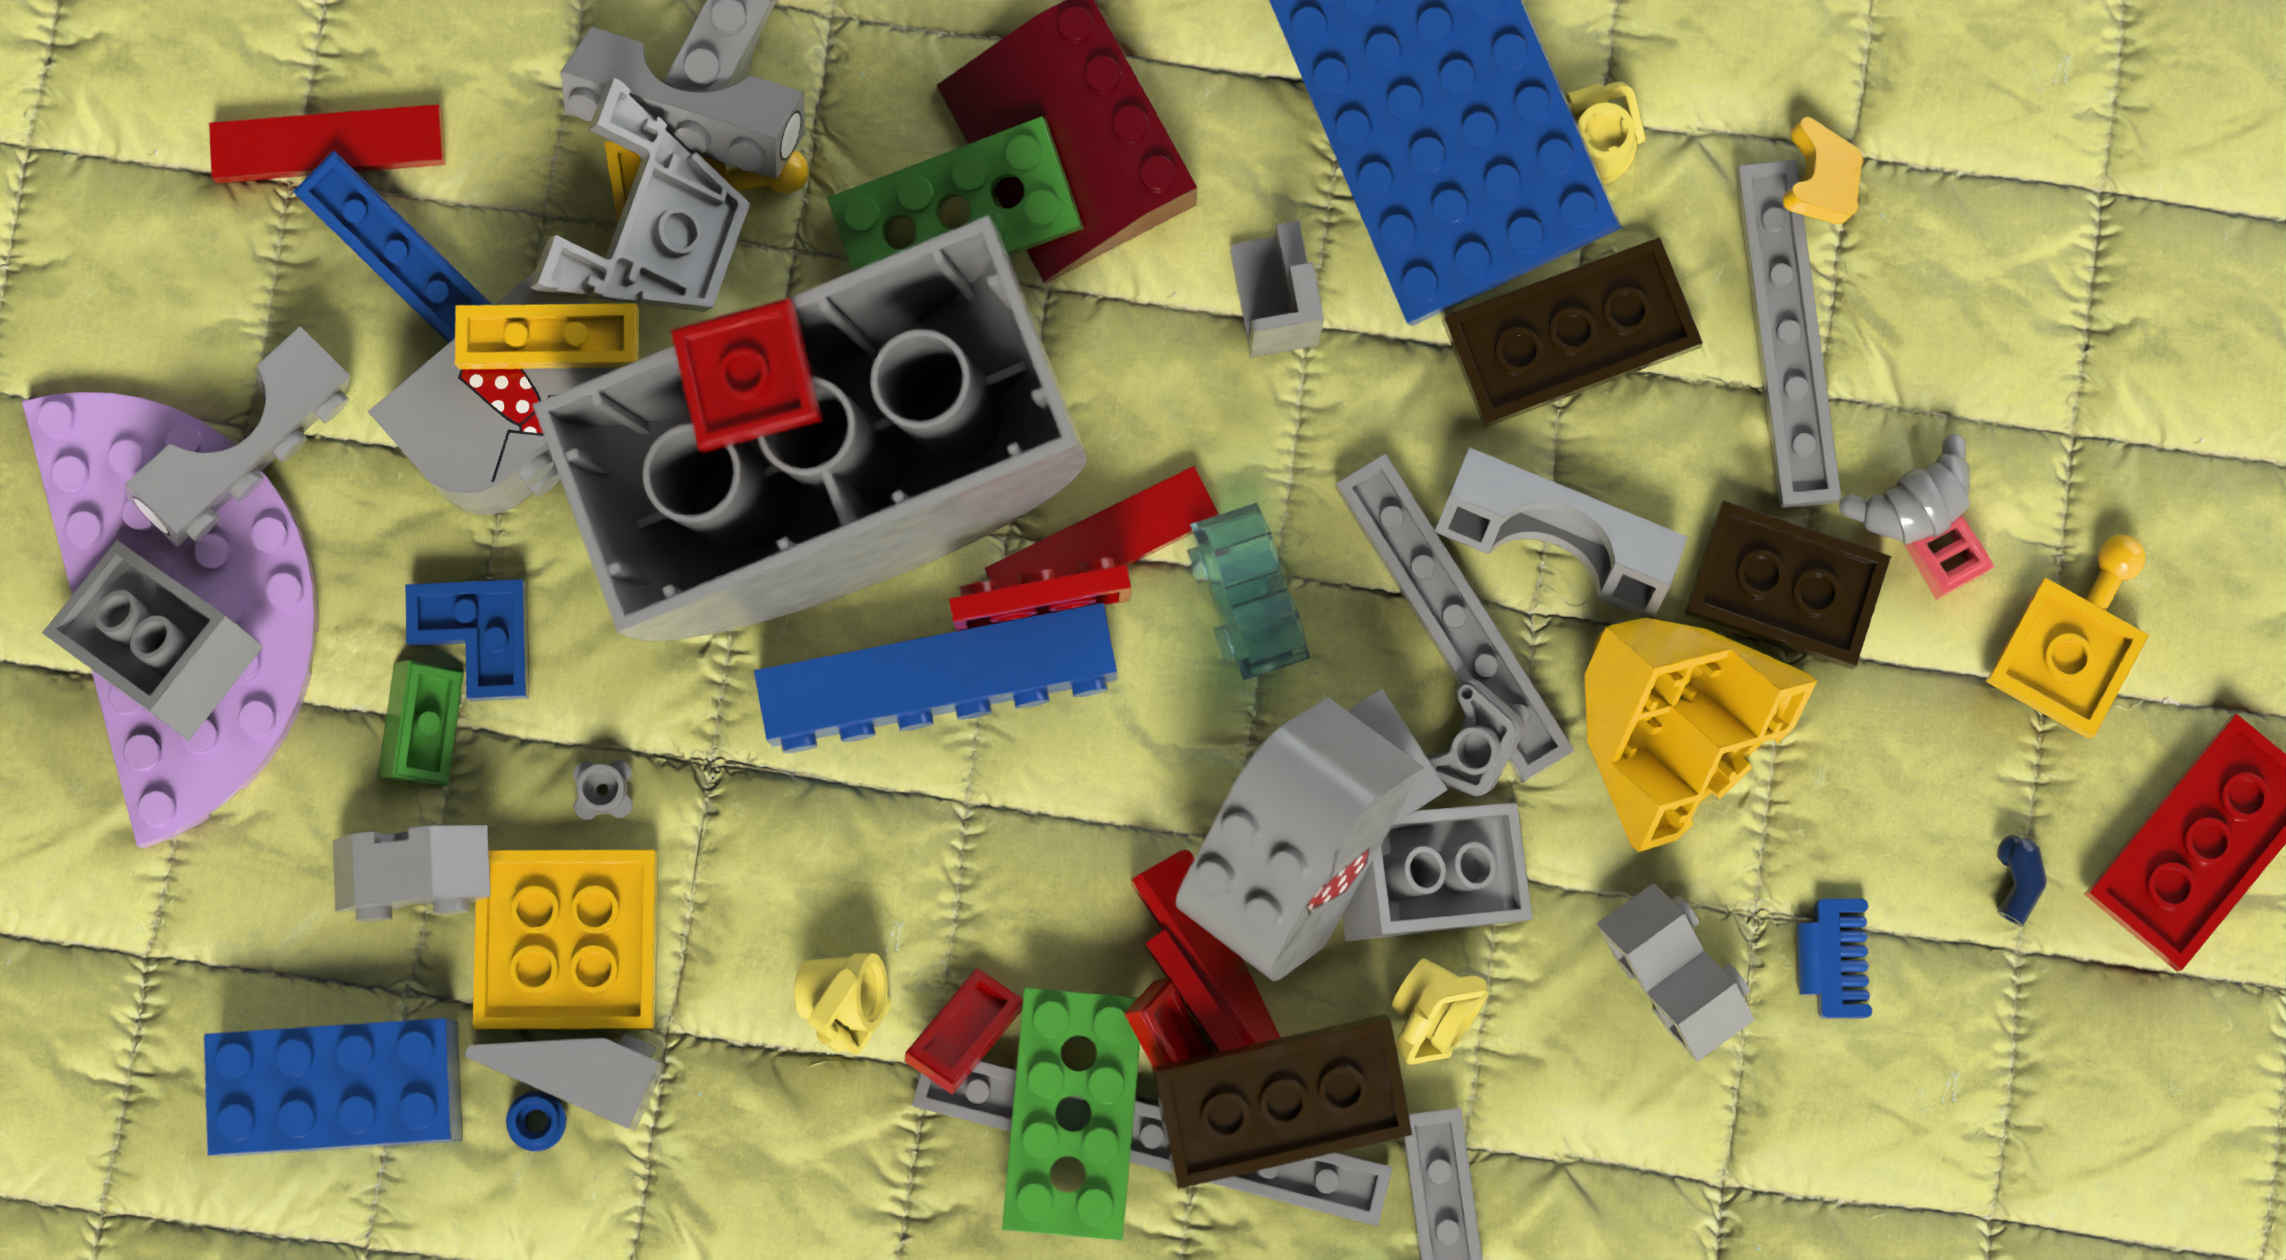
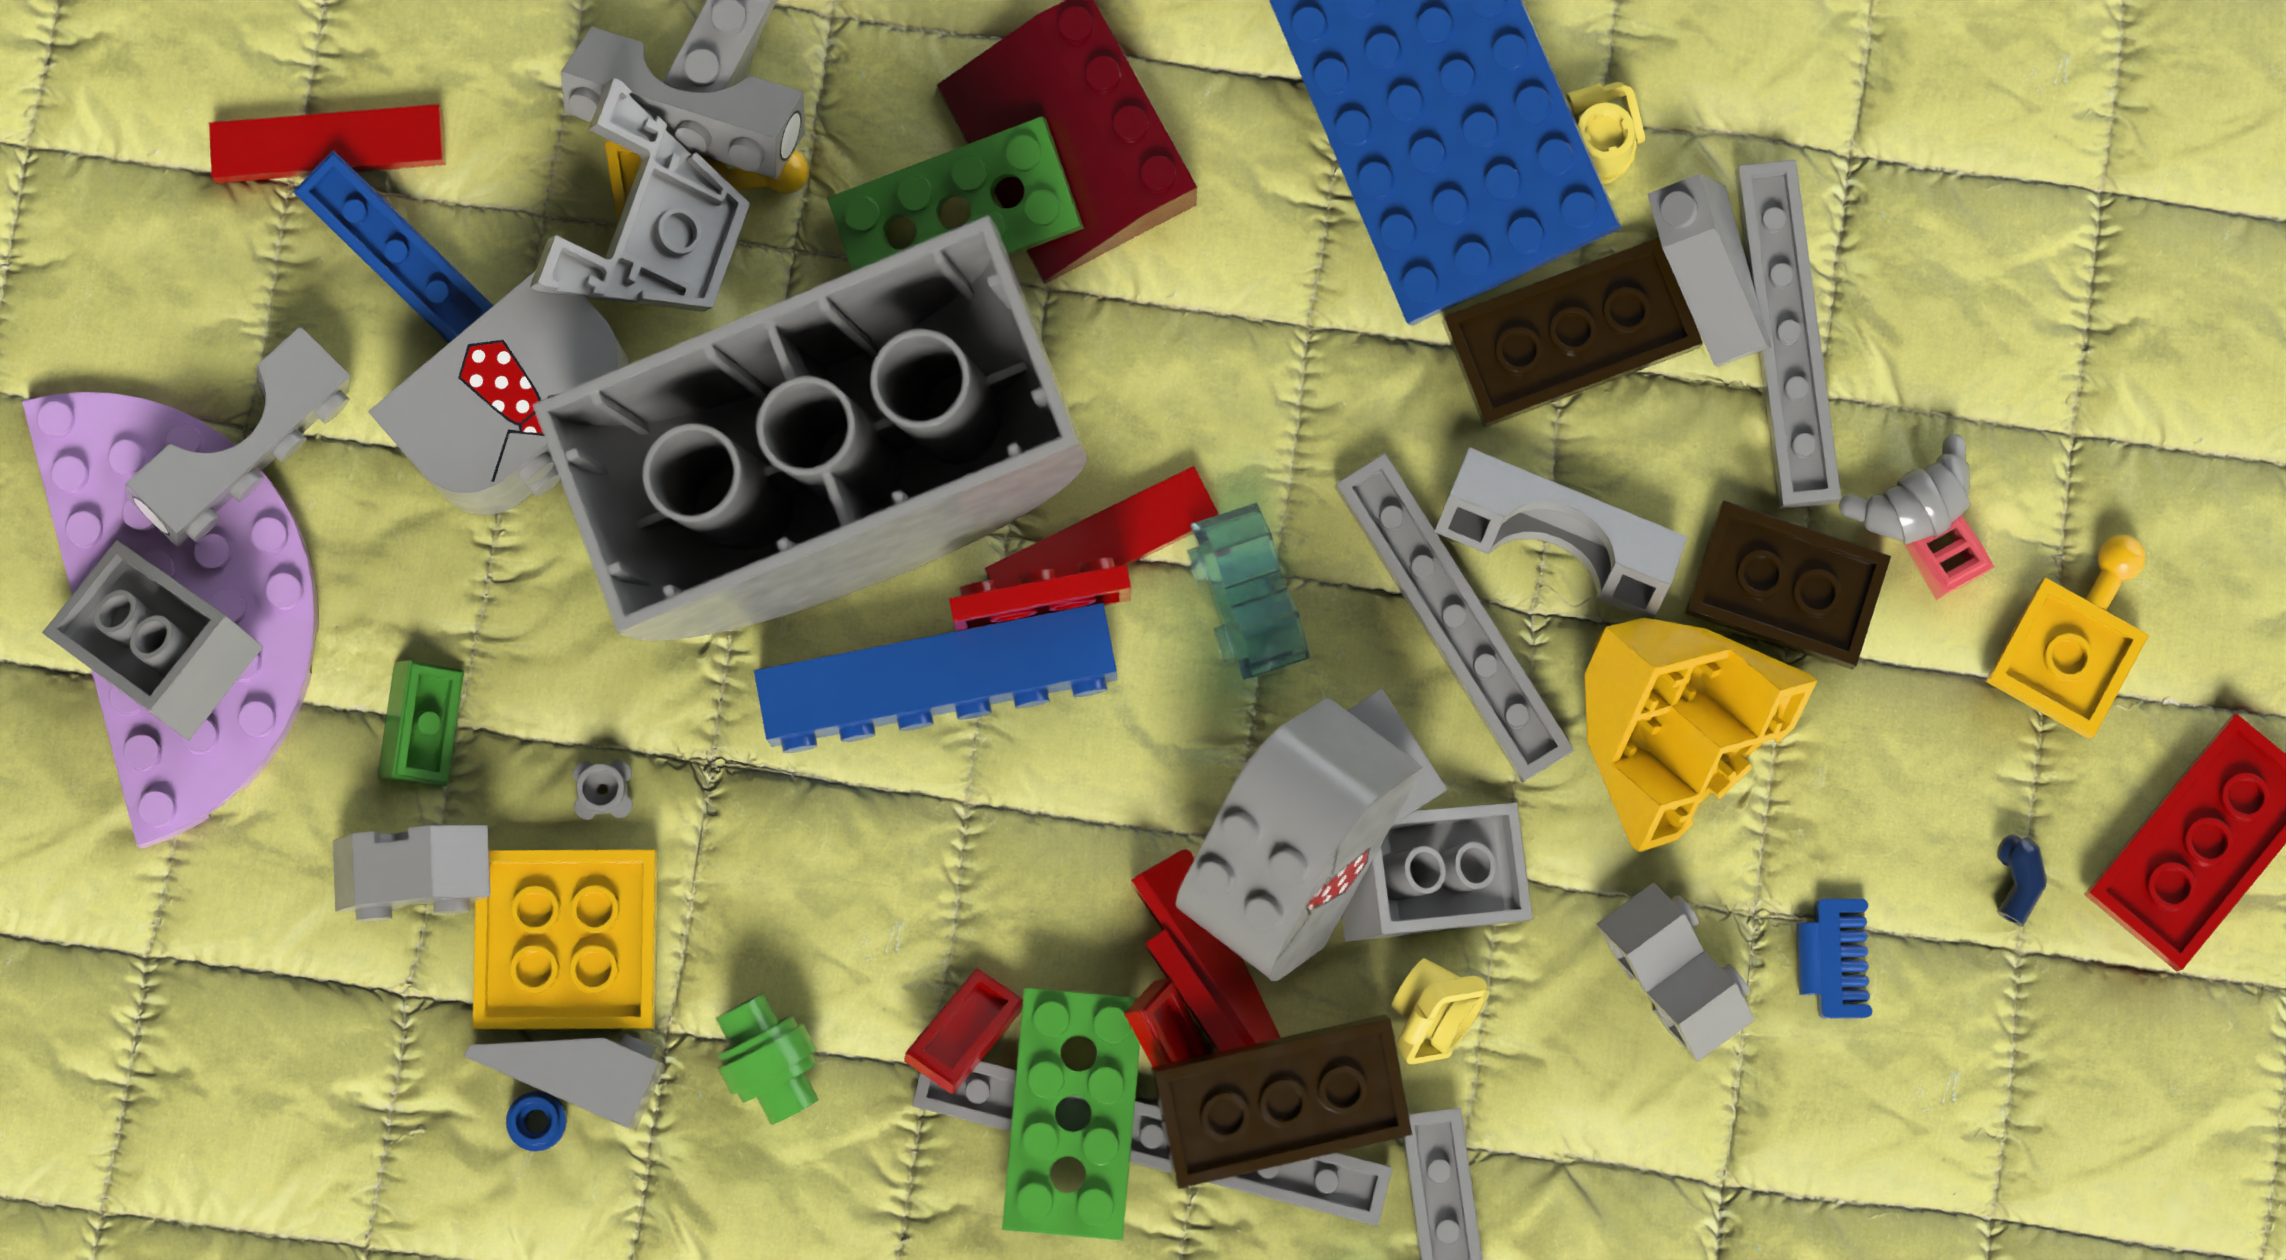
(332, 1087): blue brick -> none
(485, 618): blue plate -> none
(546, 336): yellow plate -> none
(746, 375): red tile -> none
(767, 1059): none -> bright green piece
(844, 993): light yellow piece -> none
(1277, 292): light grey panel -> none
(1482, 744): light grey piece -> none
(1710, 266): none -> light grey slope
(1831, 174): yellow piece -> none

